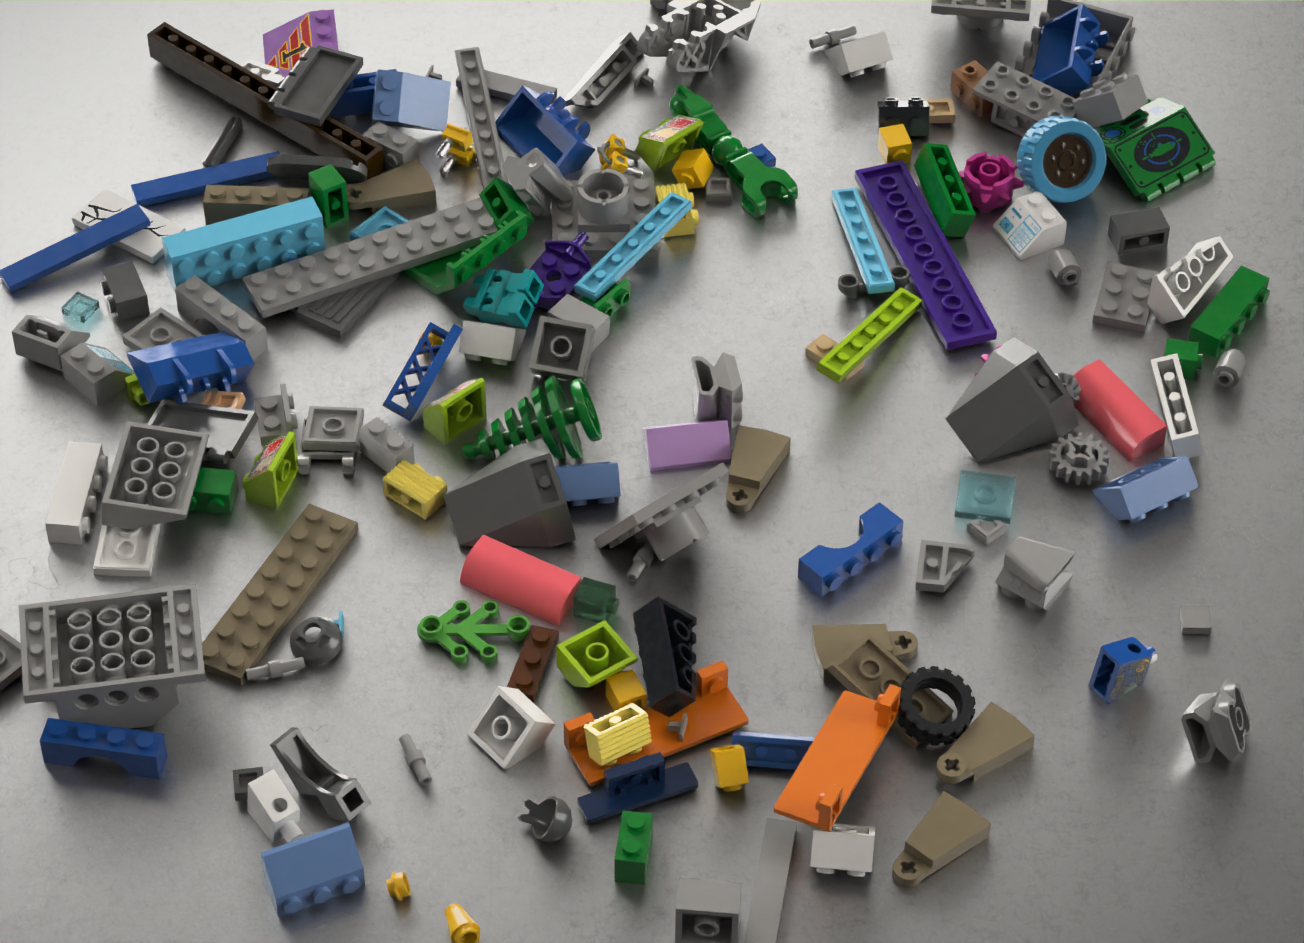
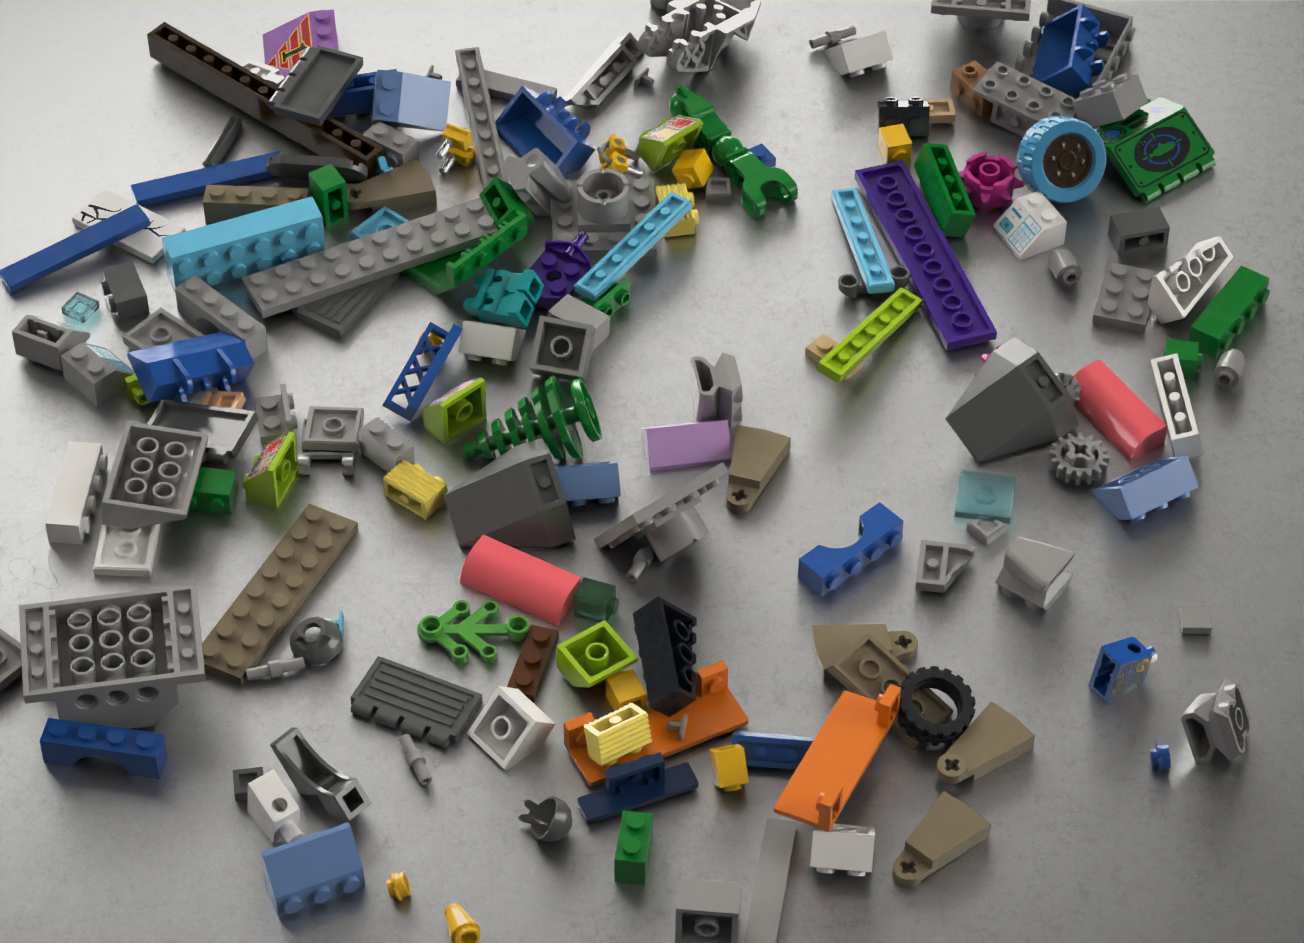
(383, 167): none -> medium azure piece
(415, 700): none -> dark grey hinge
(1160, 757): none -> blue plate

